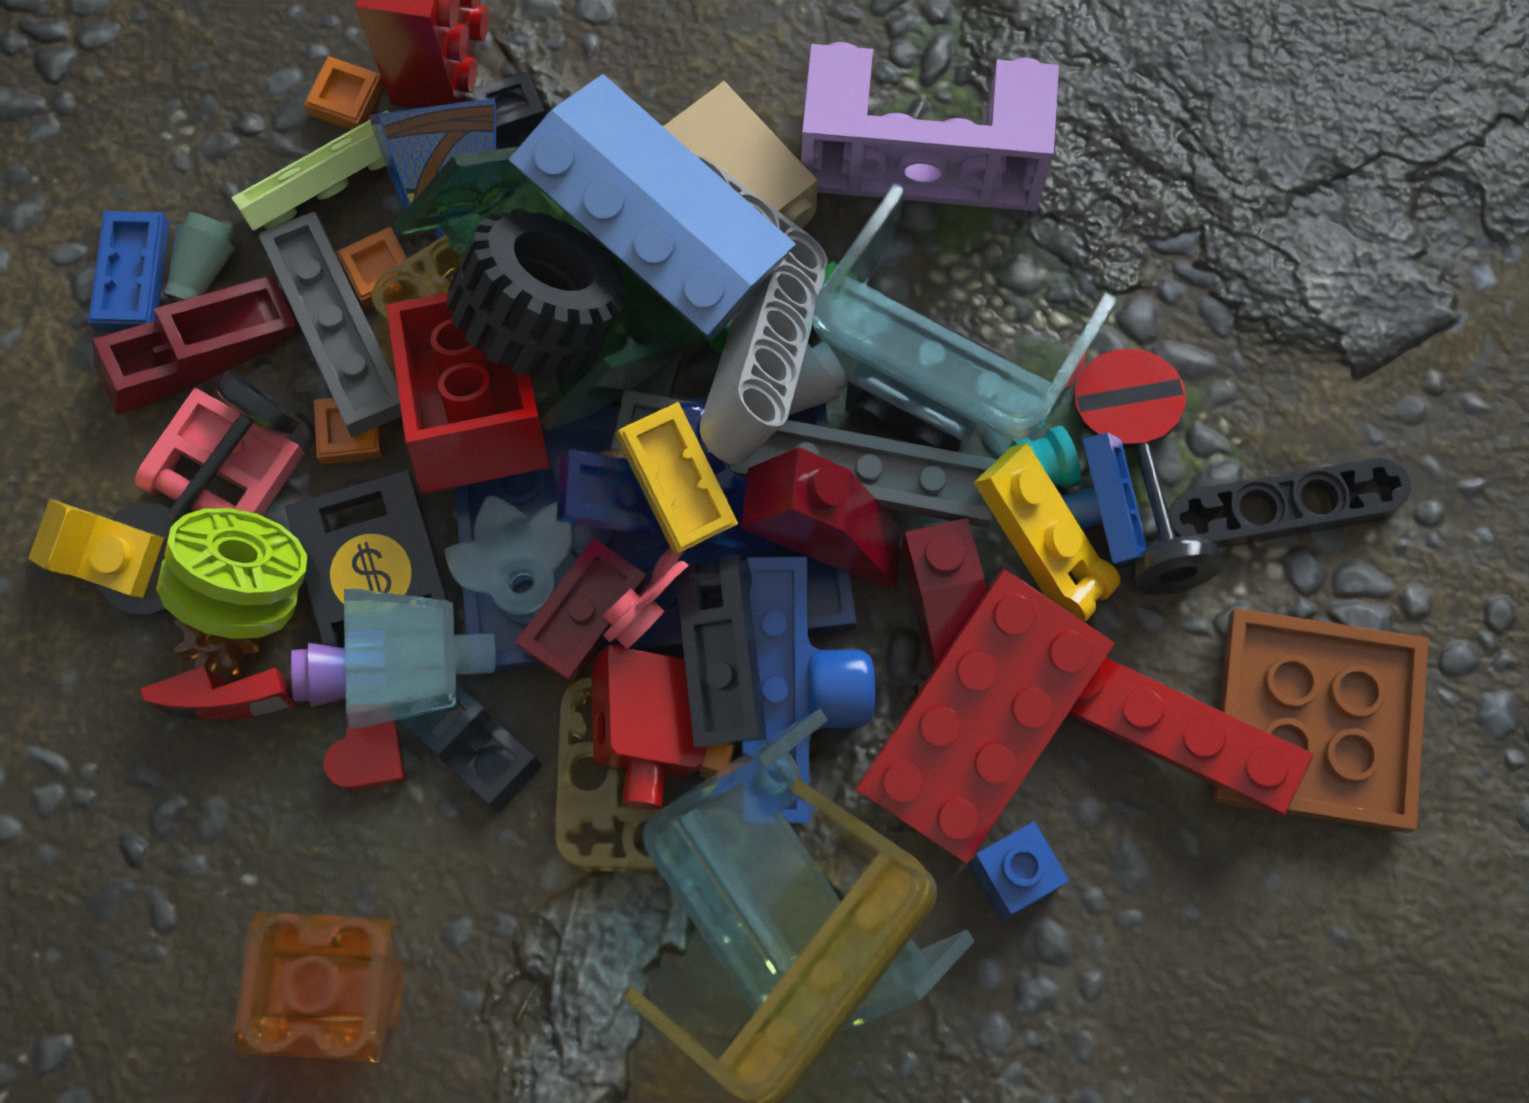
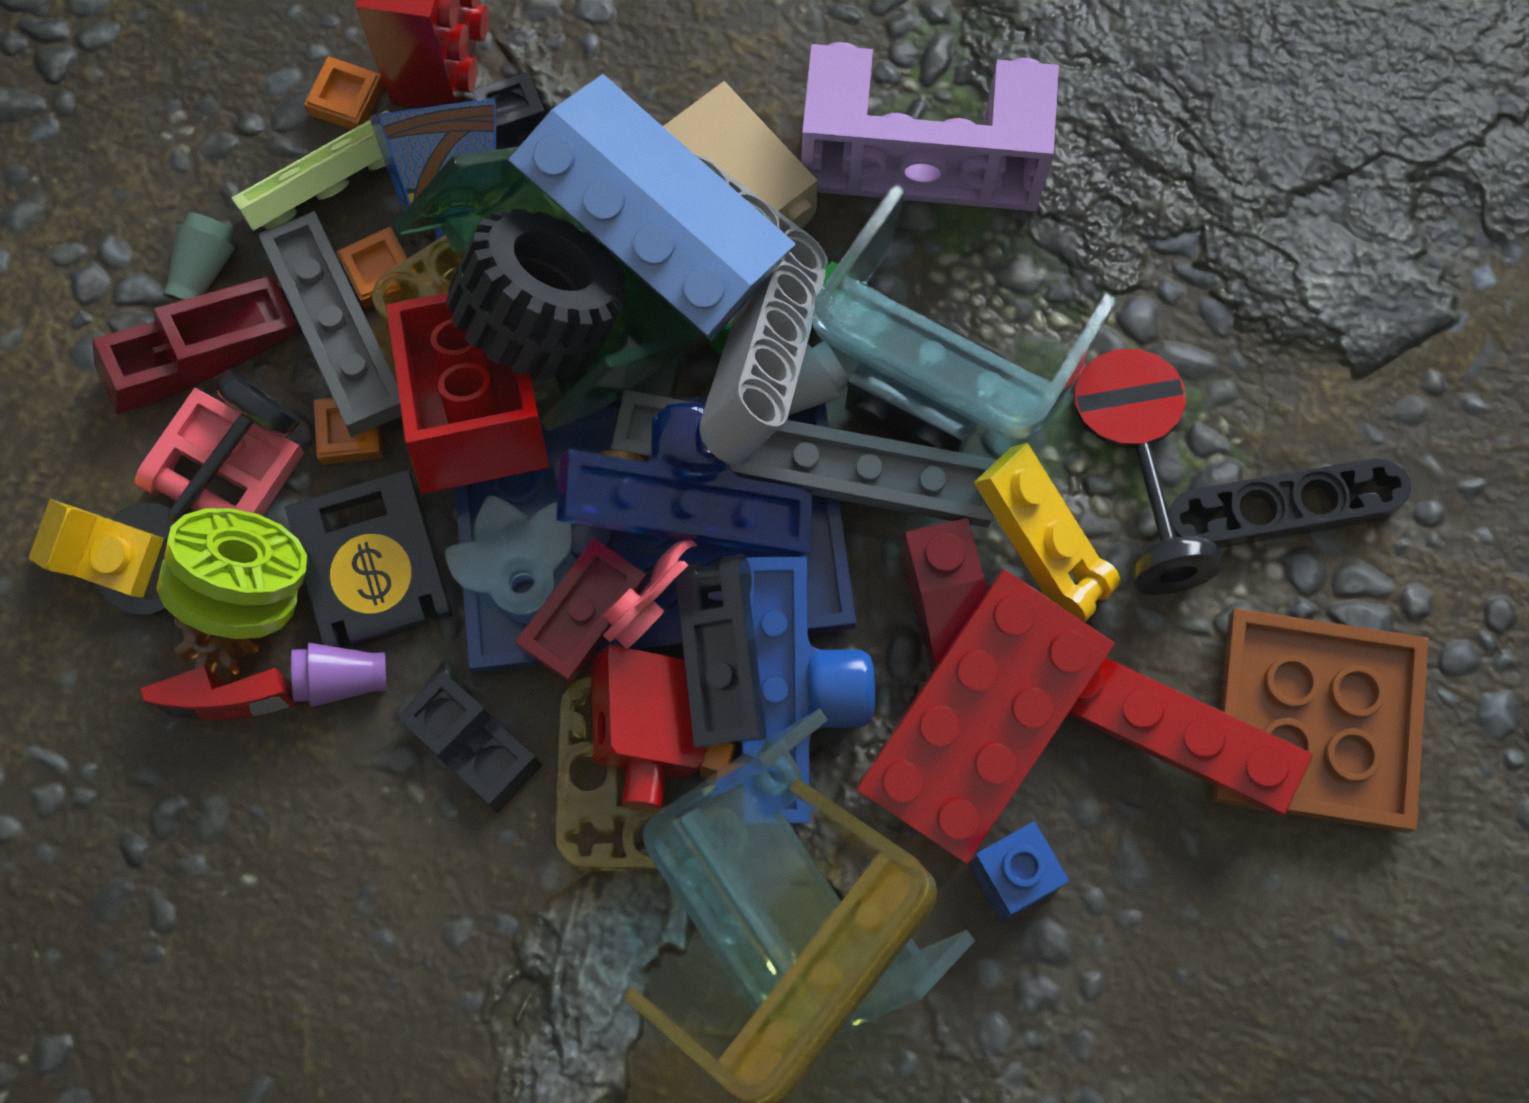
(128, 270): blue plate -> none
(318, 987): clear orange piece -> none
(366, 758): red tile -> none
(405, 656): clear light blue torso -> none
(676, 478): yellow plate -> none
(823, 515): dark red slope -> none
(1056, 456): teal wheel -> none
(1110, 500): blue tile -> none

